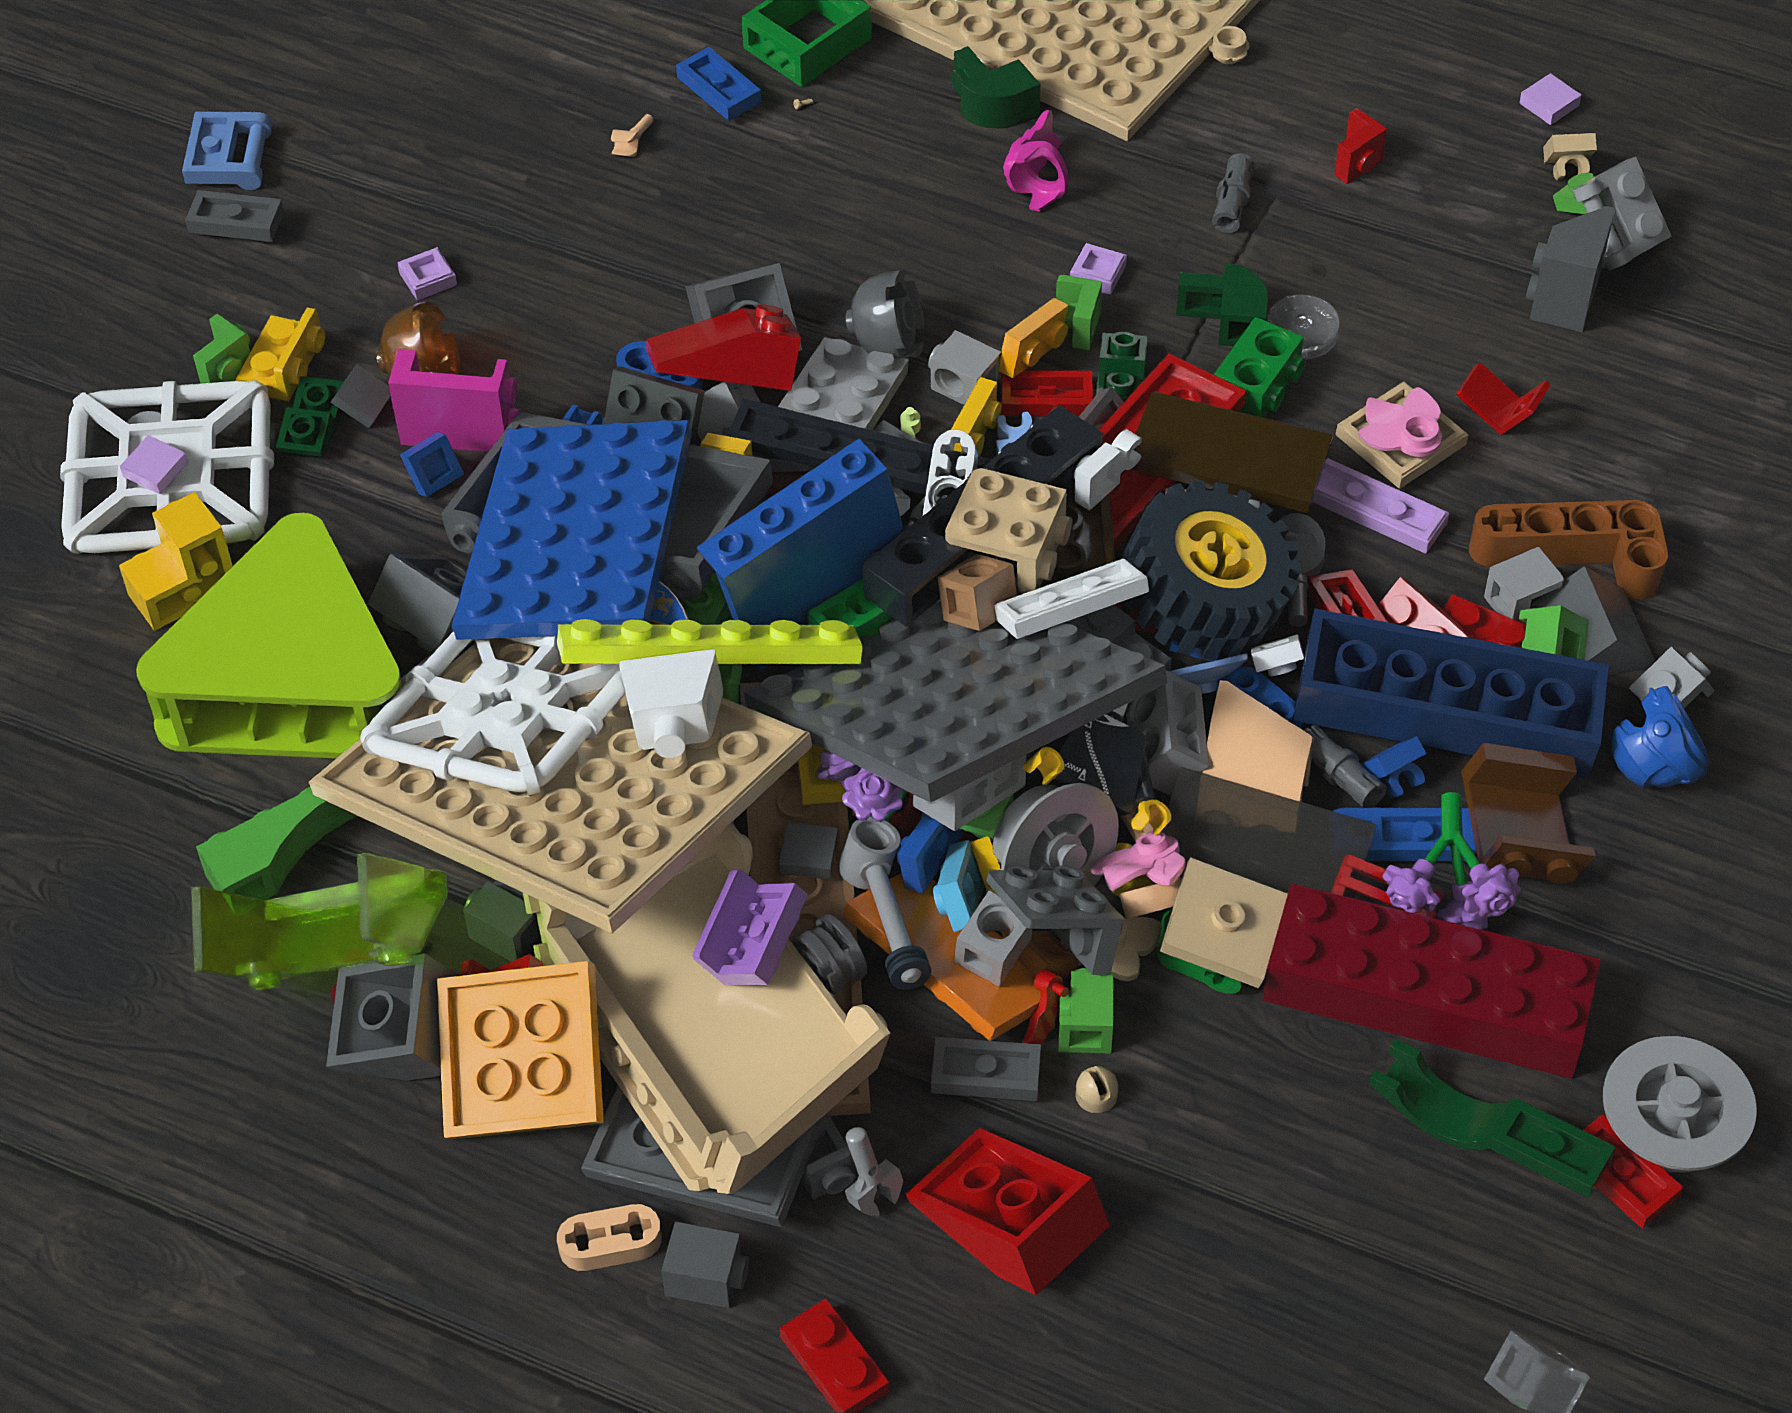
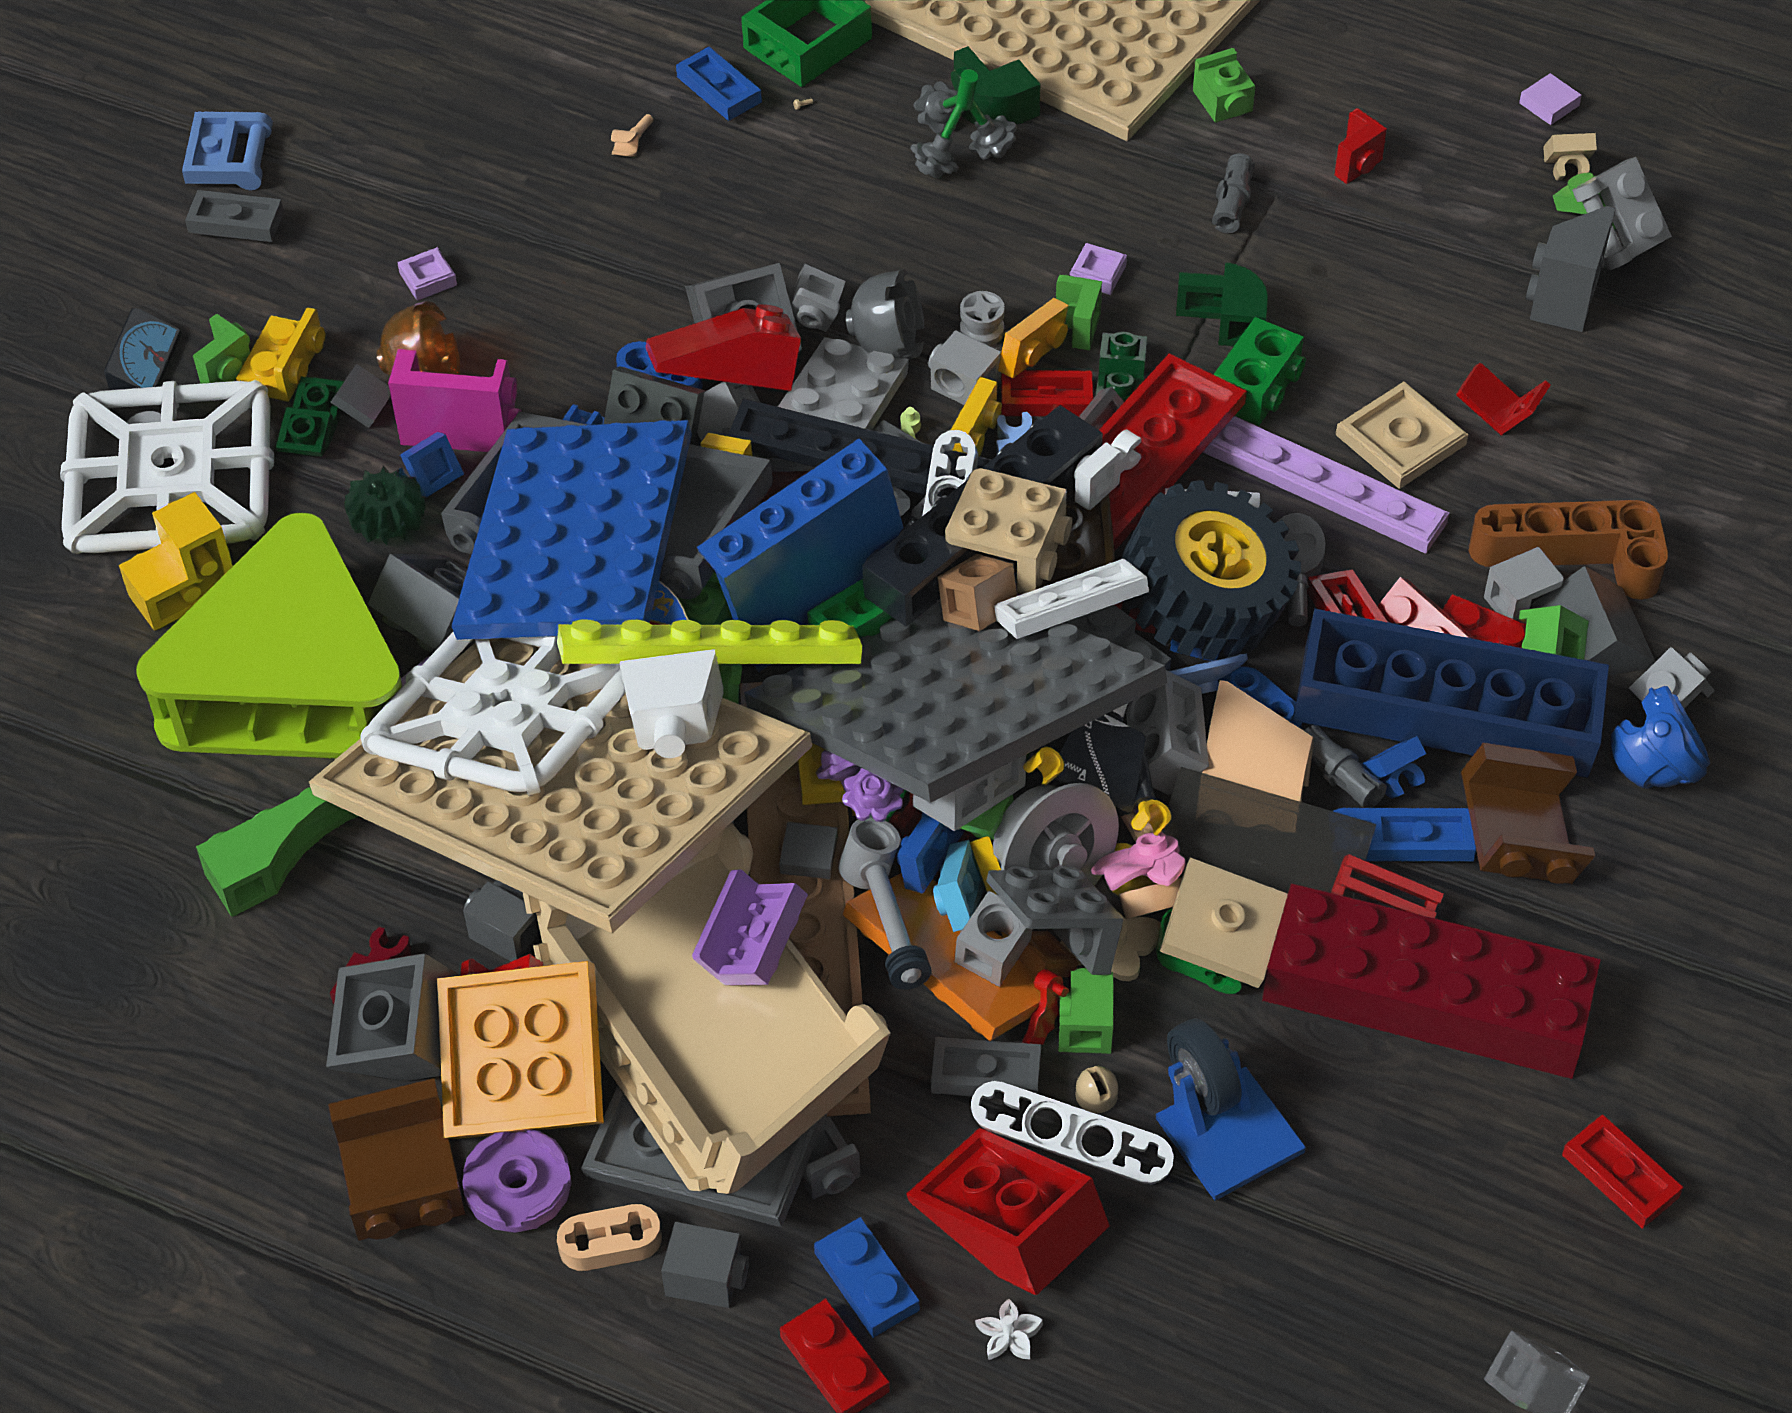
(141, 352): none -> slope
(154, 464): lavender tile -> none
(319, 930): clear neon green windscreen -> none
(384, 505): none -> clear green gear
(396, 1160): none -> reddish brown panel
(510, 1158): none -> medium lavender plate
(816, 298): none -> light grey bracket
(831, 953): flat silver wheel -> none
(866, 1277): none -> blue plate
(870, 1174): light grey bar -> none
(941, 111): none -> dark grey plant
(982, 317): none -> light grey wheel
(1009, 1331): none -> white plant
(1029, 156): dark pink hair -> none
(1074, 1125): none -> white beam
(1220, 445): dark brown tile -> none
(1221, 1113): none -> blue plate
(1223, 85): none -> bright green brick
(1229, 45): tan plate -> none
(1278, 656): white plate -> none
(1315, 315): clear piece -> none
(1406, 427): bright pink plate -> none
(1473, 901): medium lavender plant -> none
(1506, 1127): dark green piece -> none
(1679, 1103): light grey wheel -> none

